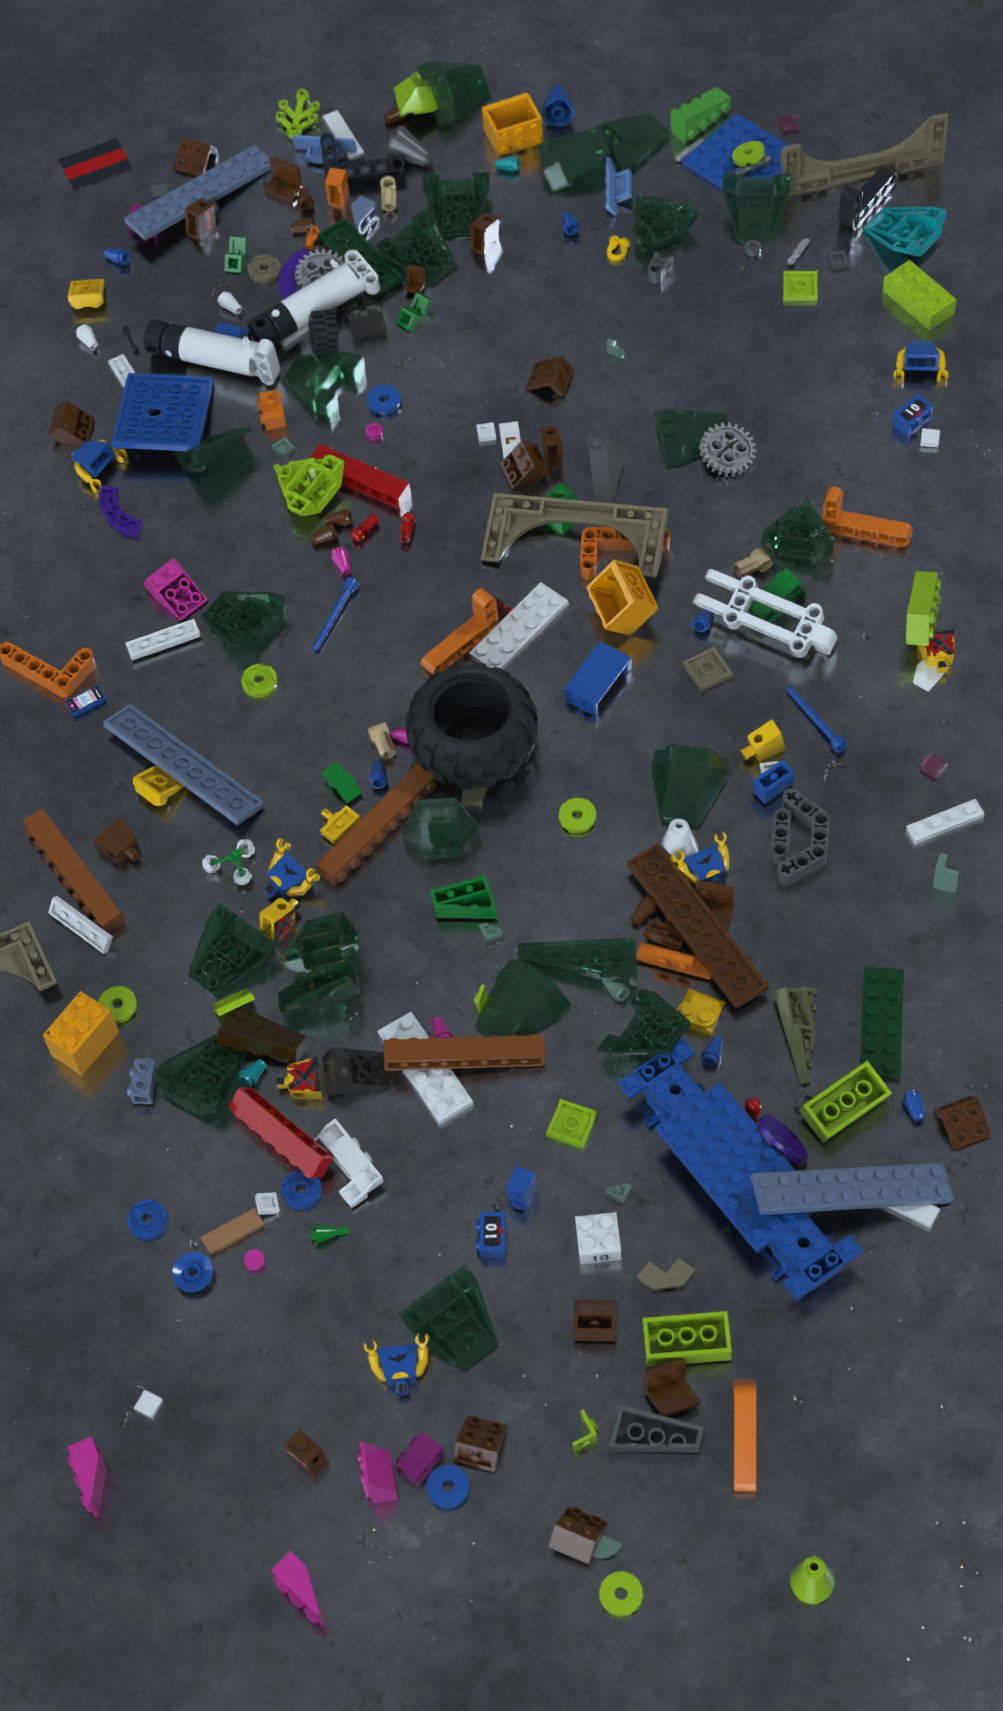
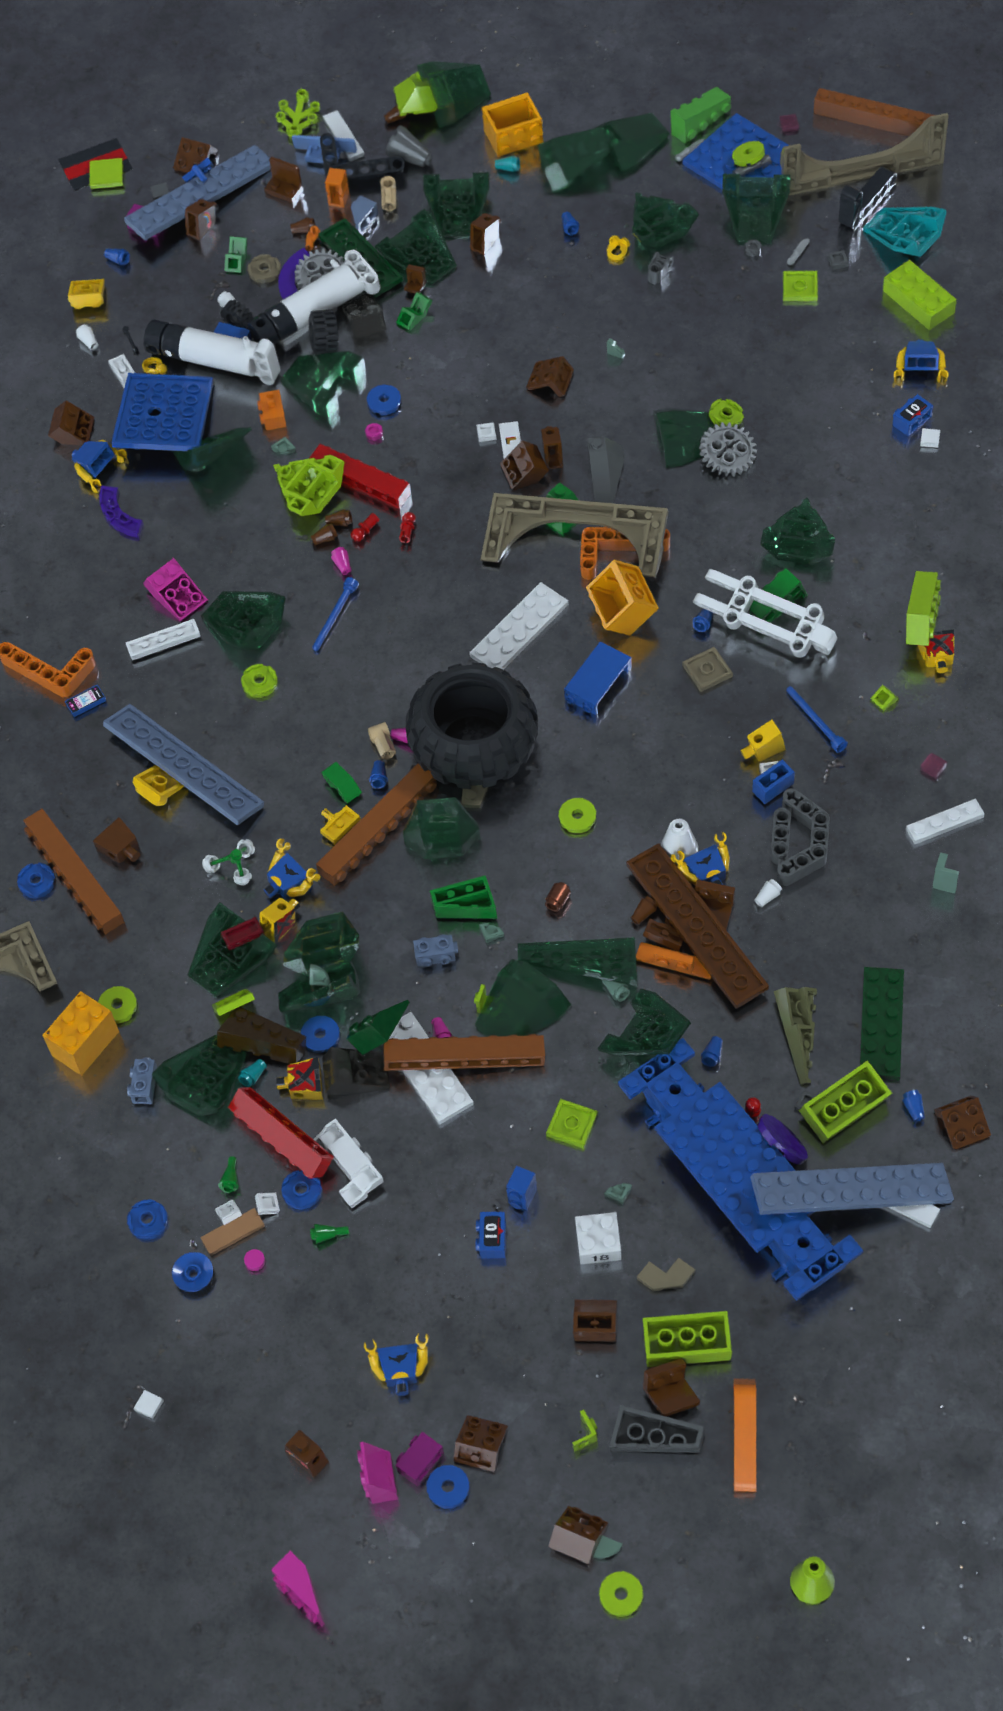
(39, 889): none -> blue tile
(80, 924): white tile -> none
(89, 1472): dark pink slope -> none
(106, 173): none -> lime tile
(160, 367): none -> yellow piece
(199, 171): none -> blue plate
(228, 1181): none -> green cone
(228, 1212): none -> white tile
(236, 314): none -> black tyre
(242, 933): none -> dark red tile
(305, 200): reddish brown cone -> none
(318, 976): none -> sand green tile
(318, 1024): none -> blue tile
(376, 1029): none -> dark green slope
(435, 950): none -> sand blue brick
(453, 1318): clear green wedge -> none
(466, 636): orange beam -> none
(502, 607): clear red slope -> none
(557, 896): none -> copper brick
(558, 107): blue cone -> none
(617, 186): medium blue bracket -> none
(687, 781): clear green wedge -> none
(701, 1011): yellow slope -> none
(719, 406): none -> lime tile
(756, 561): tan piece -> none
(769, 891): none -> white cone
(861, 525): orange beam -> none
(868, 112): none -> dark orange brick
(884, 698): none -> lime slope
(926, 676): white sticker -> none

